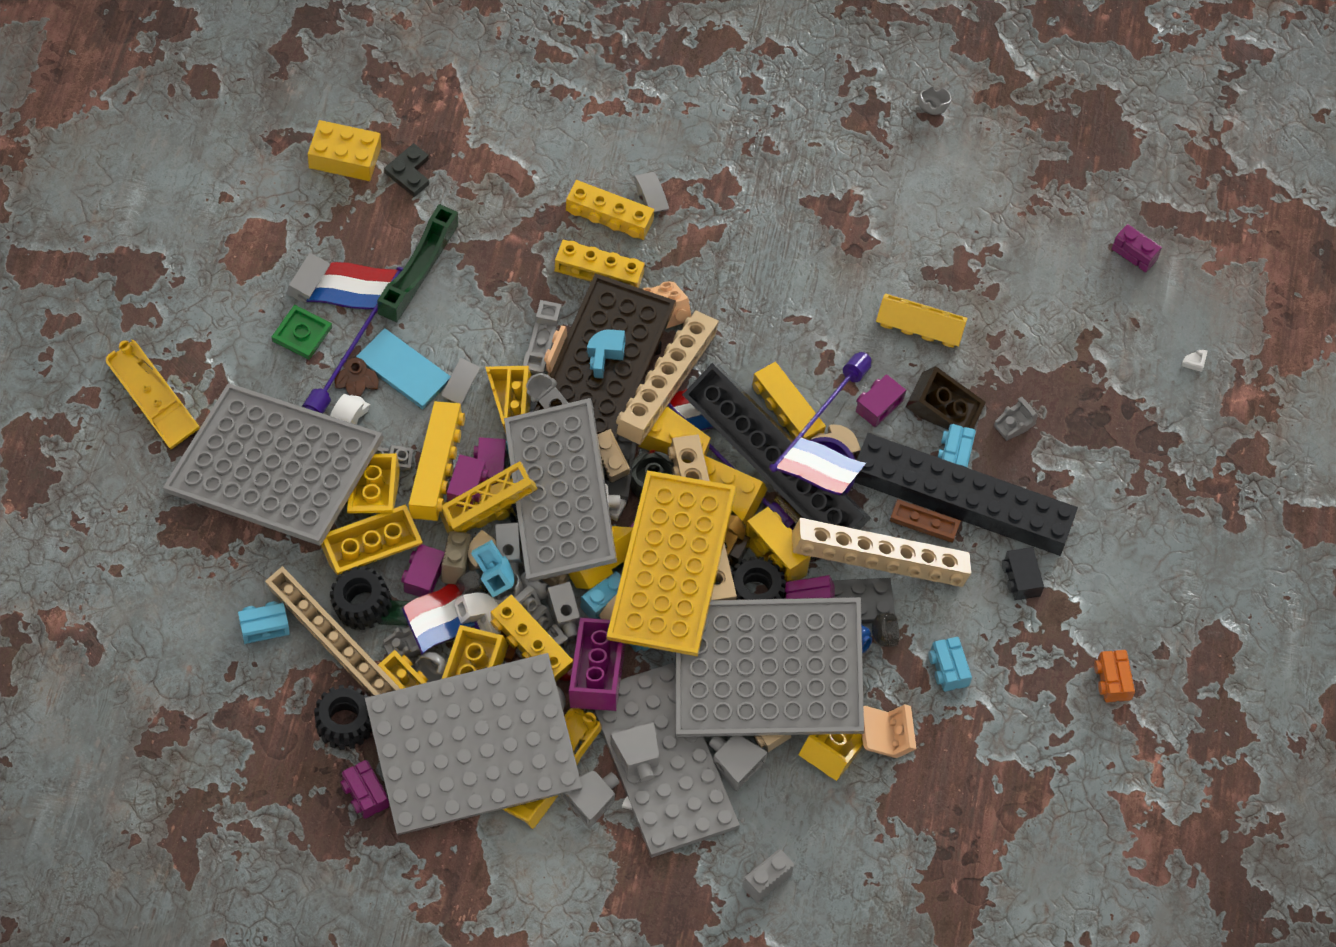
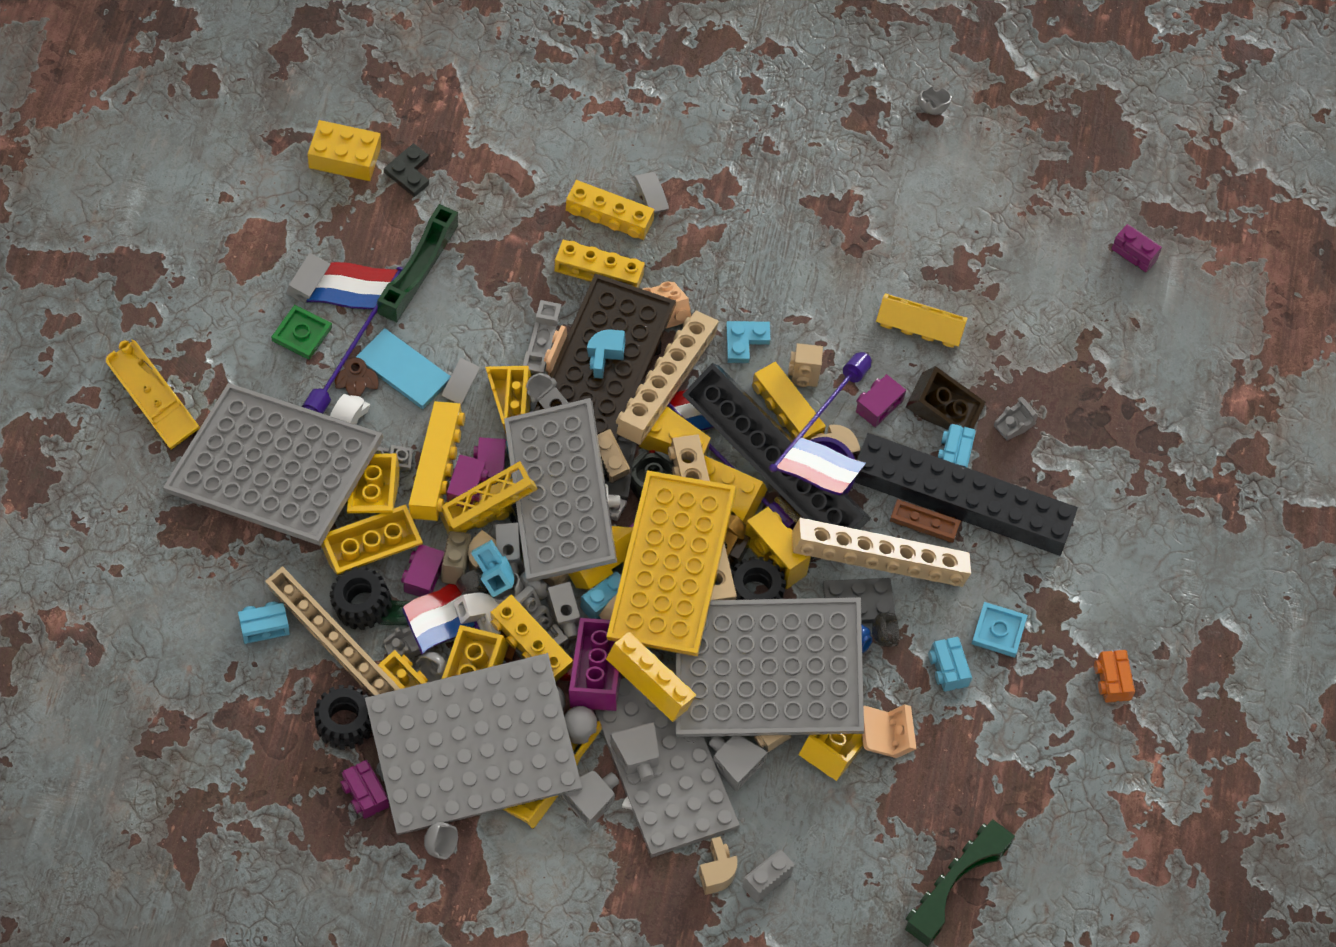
(441, 840): none -> light grey hair
(580, 724): none -> light grey hair
(651, 676): none -> yellow brick
(721, 872): none -> tan brick
(741, 334): none -> medium azure plate
(805, 365): none -> tan brick
(810, 588): magenta brick -> none
(988, 847): none -> dark green arch
(999, 629): none -> medium azure plate
(1023, 573): black brick -> none
(1195, 360): white tile -> none

